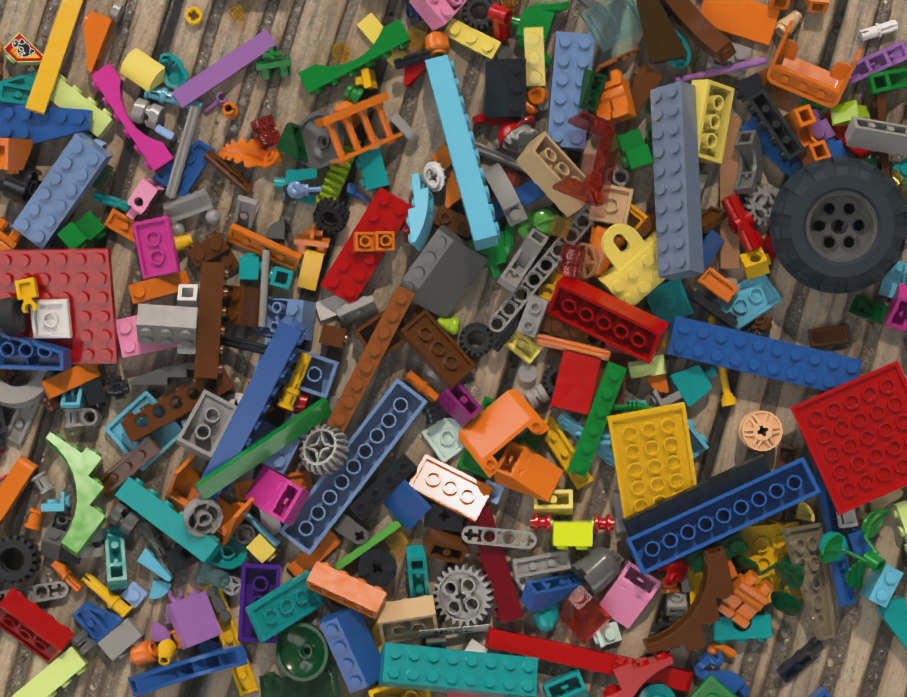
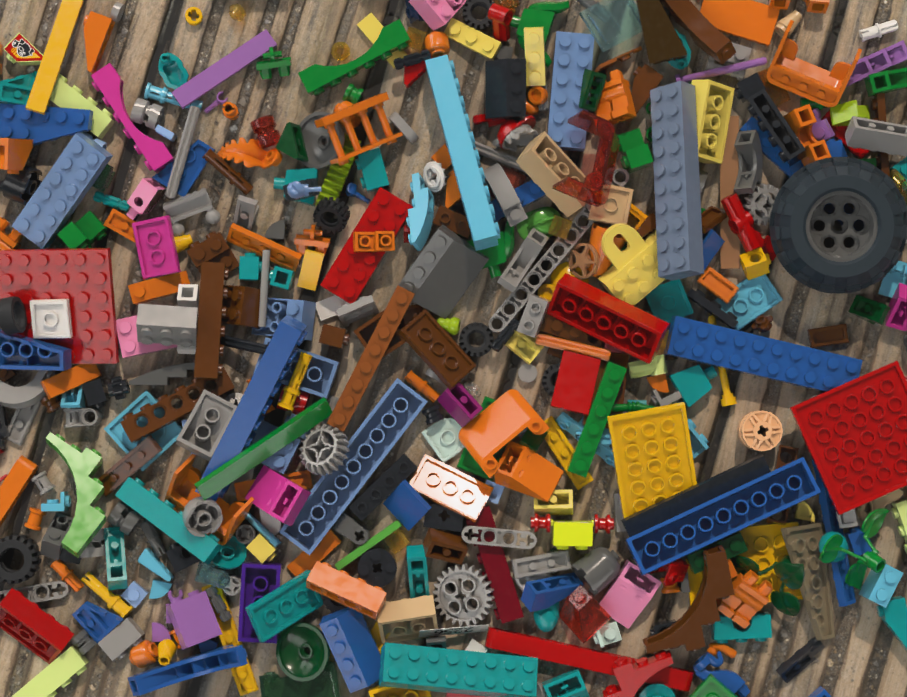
(27, 291): yellow plate -> none
(143, 70): light yellow brick -> none
(367, 79): yellow tile -> none
(537, 396): light grey wheel -> none
(571, 260): clear red wheel -> none
(676, 604): light grey bracket -> none

